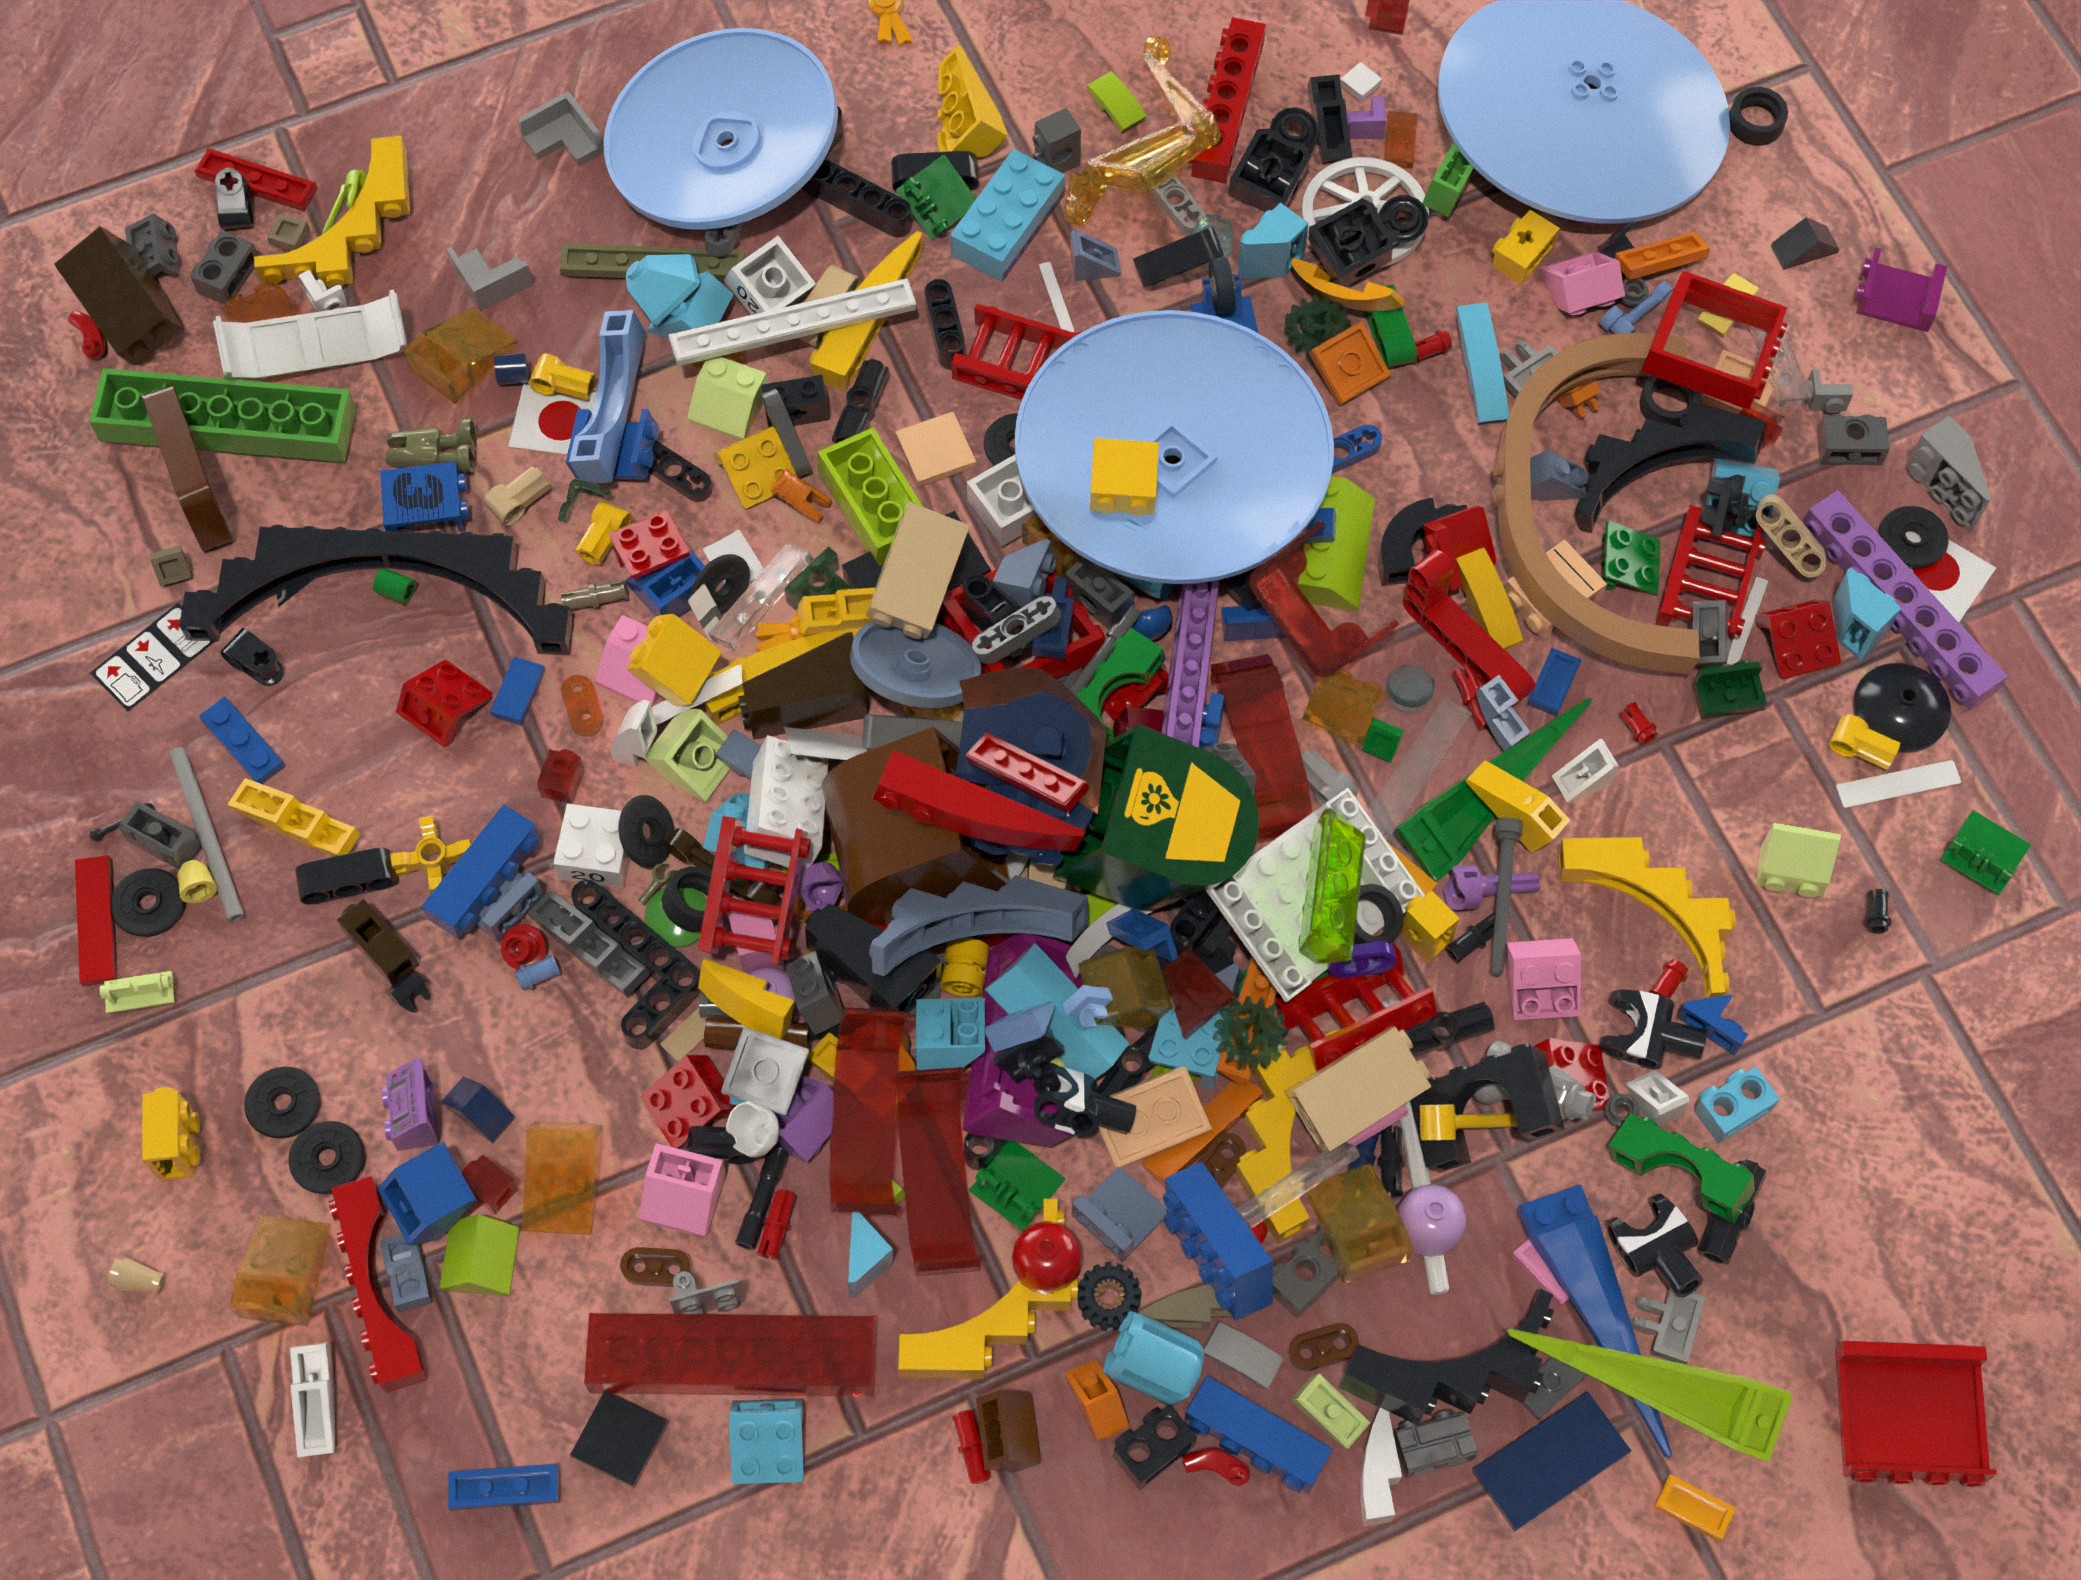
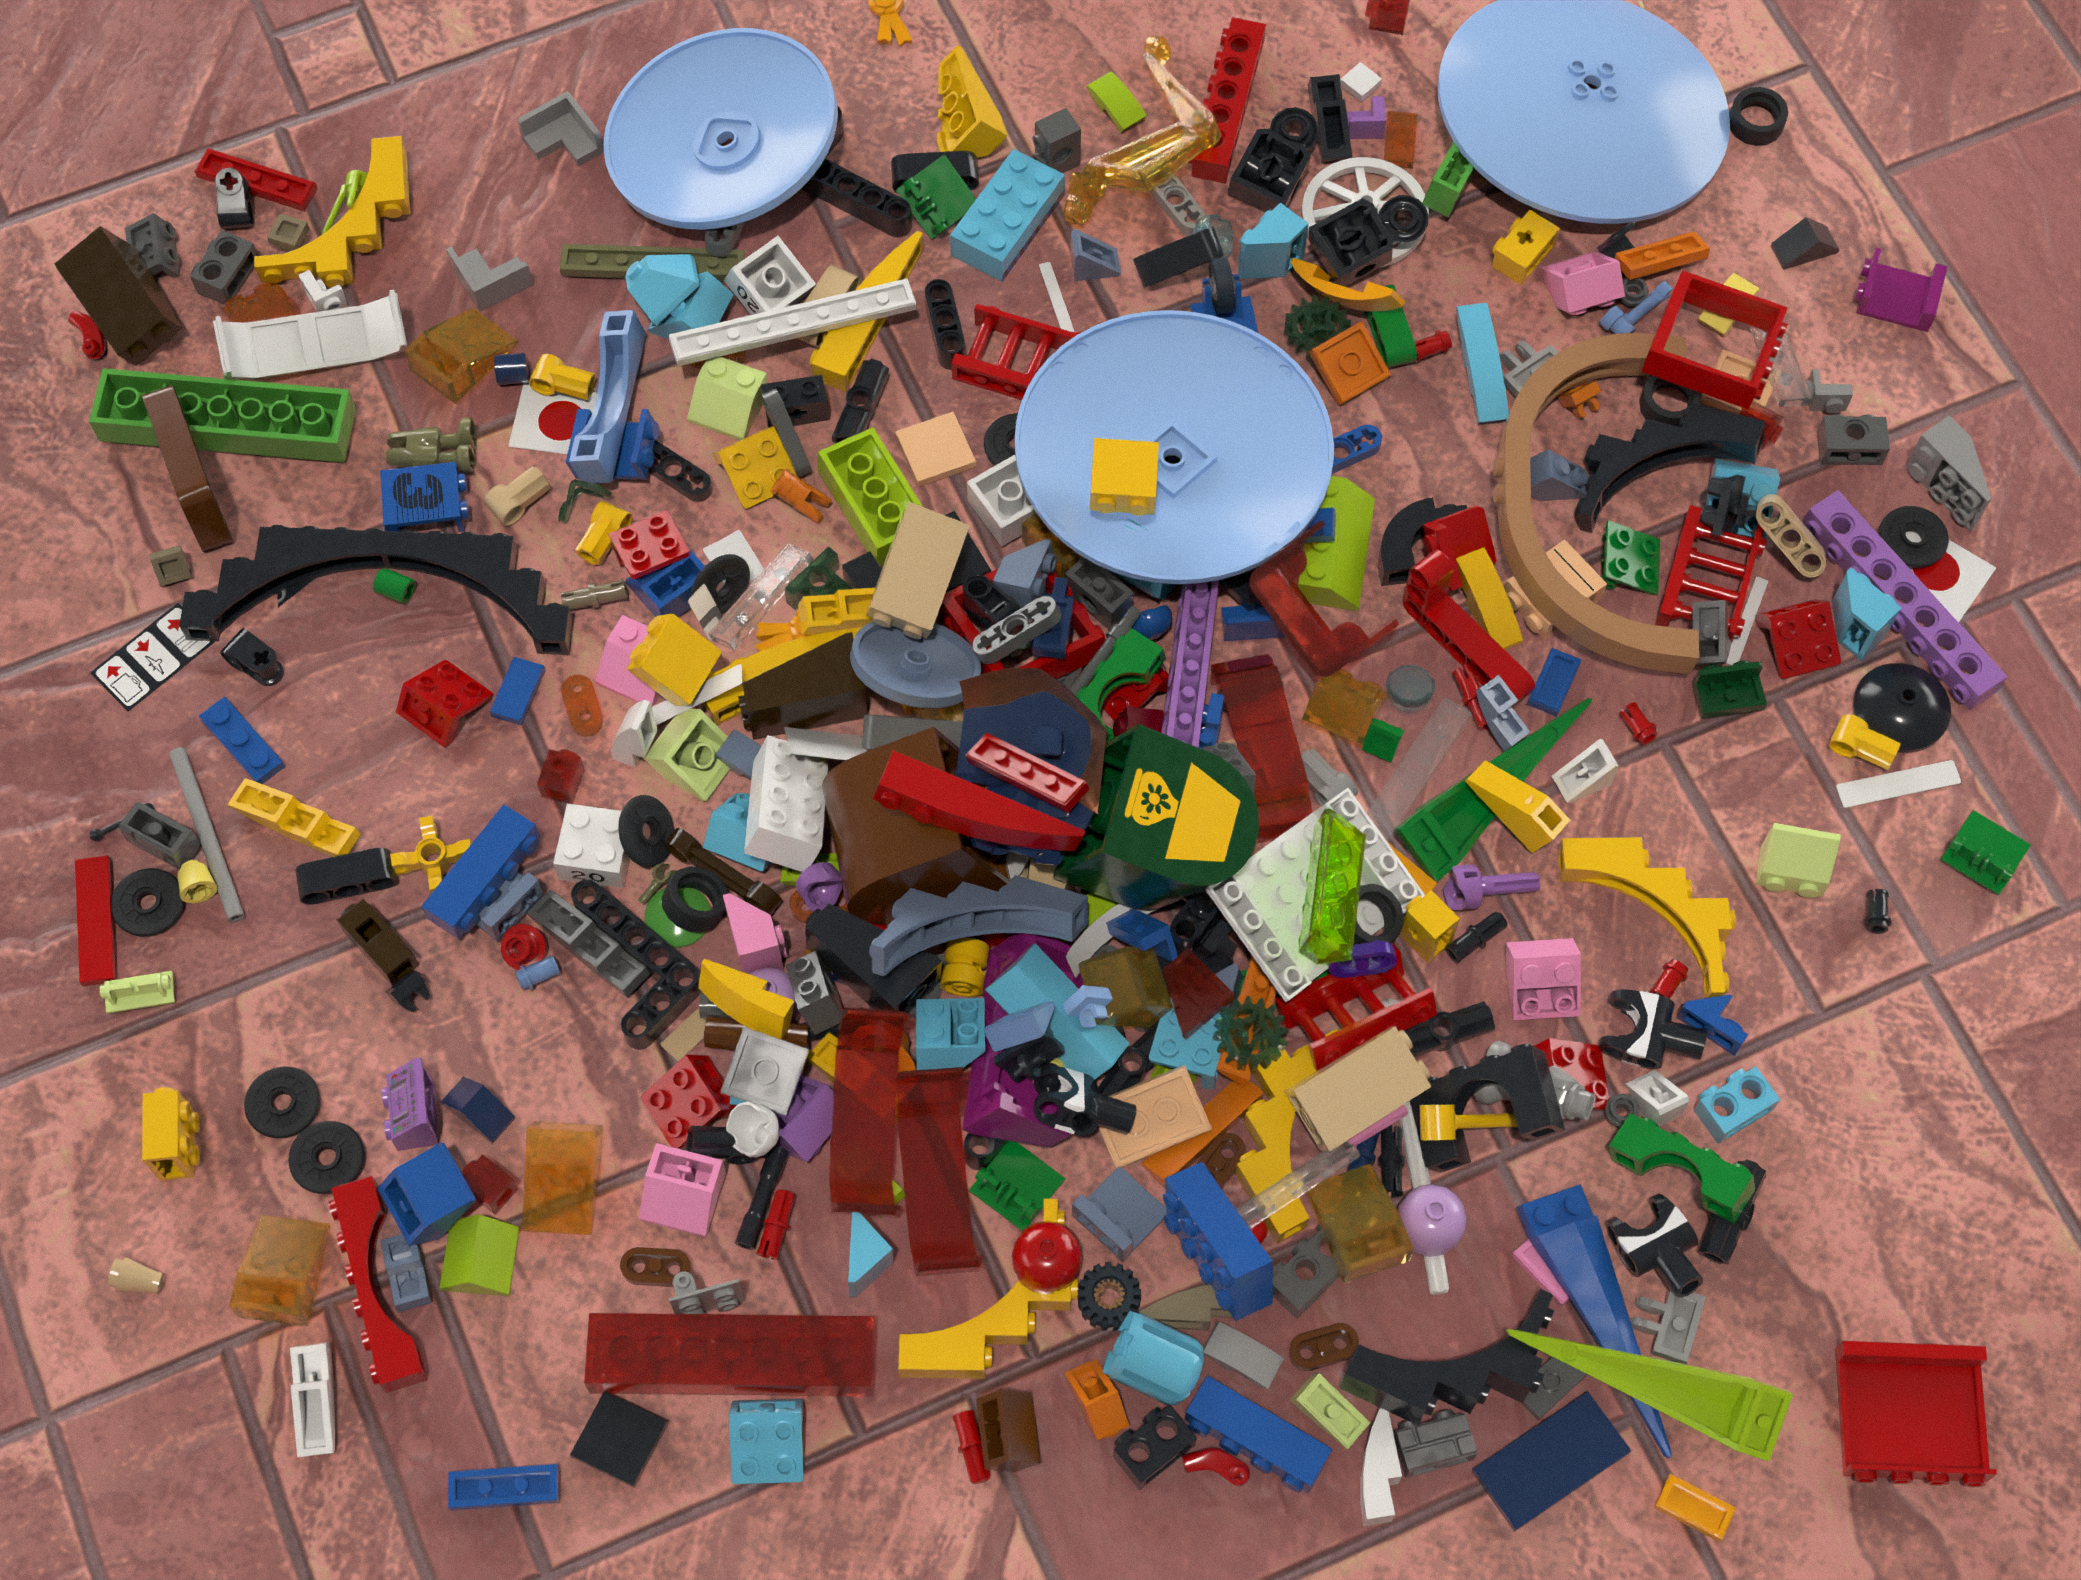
(721, 902): red fence -> none
(1509, 832): dark grey piece -> none

